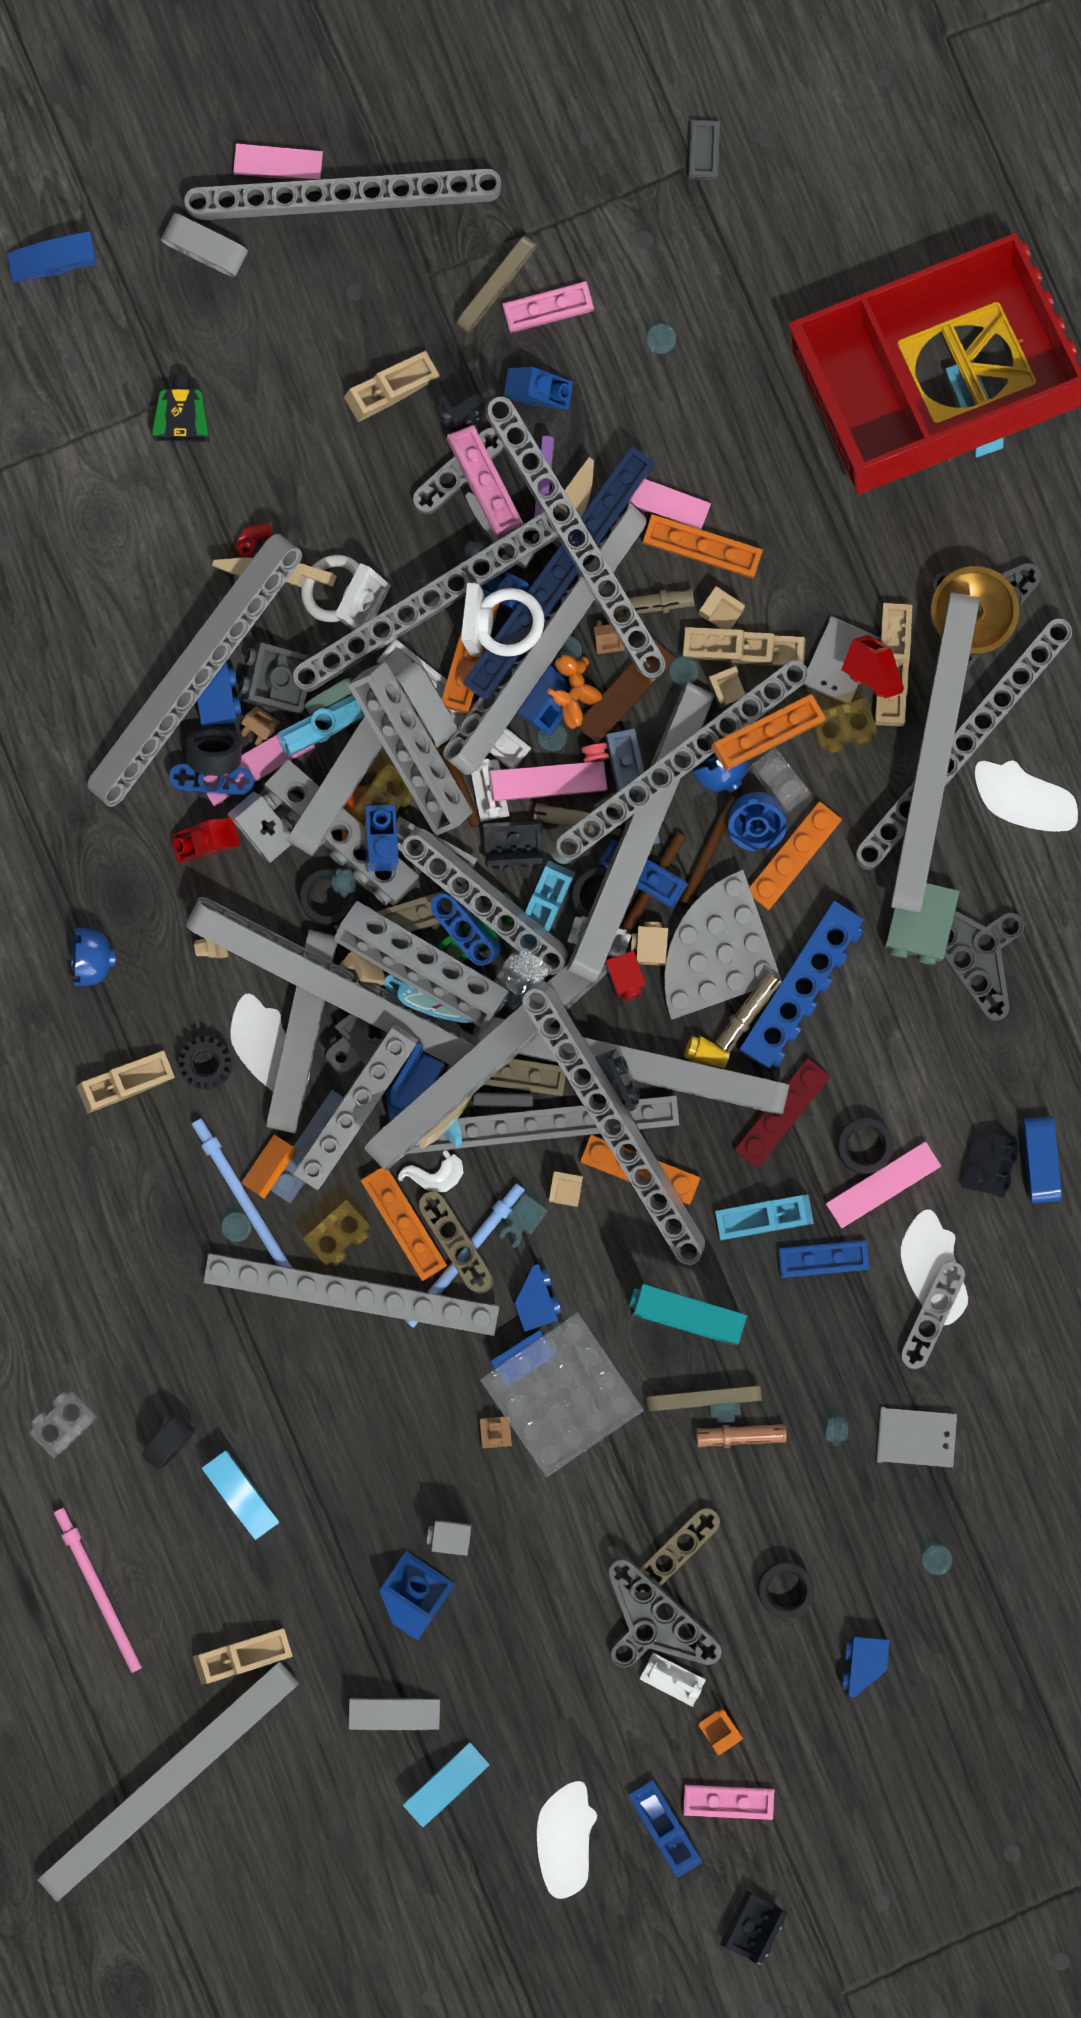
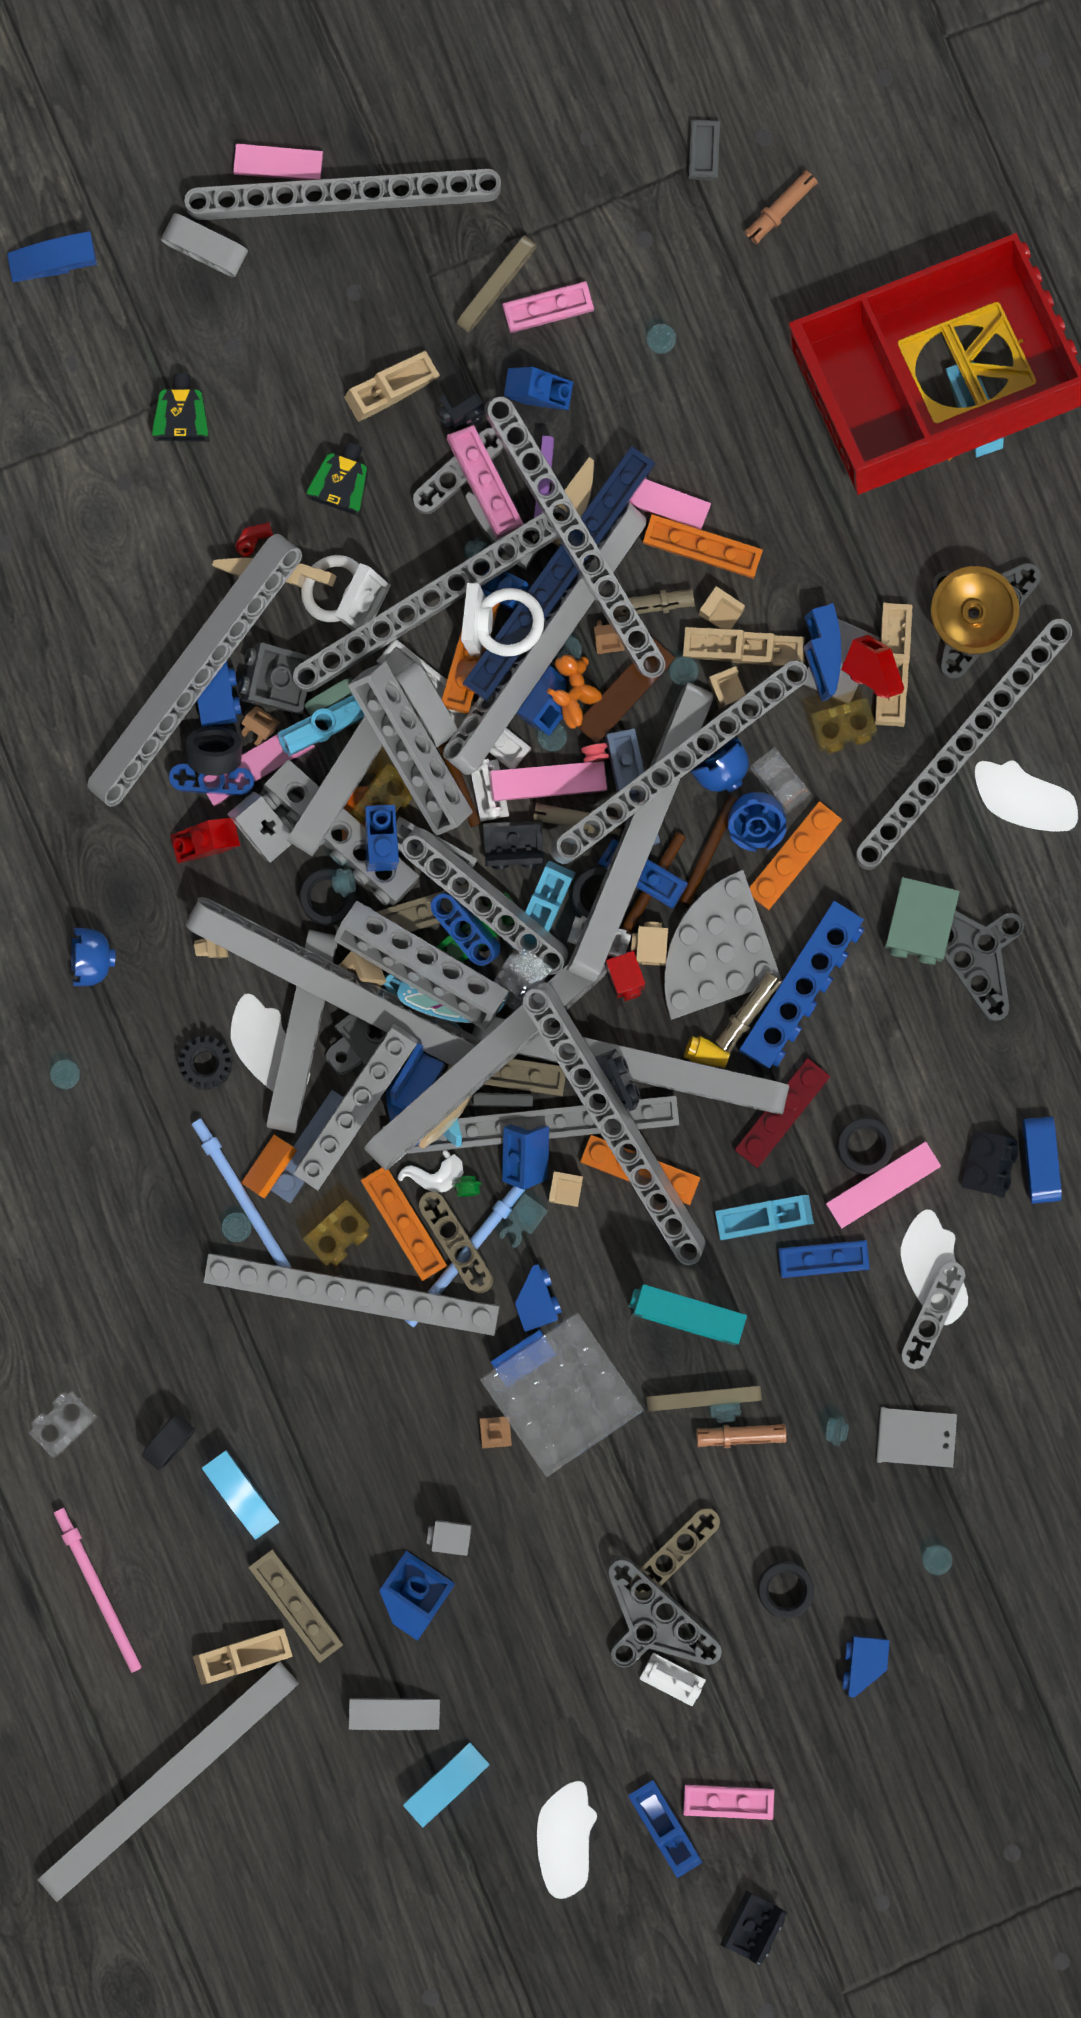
(65, 1074): none -> clear light blue plate
(125, 1081): tan slope -> none
(296, 1606): none -> dark tan plate
(341, 481): none -> torso
(467, 1186): none -> green plate
(525, 1156): none -> blue panel
(720, 1731): orange panel -> none
(768, 732): orange plate -> none
(772, 216): none -> nougat pin
(824, 649): none -> blue slope
(935, 752): light grey beam -> none

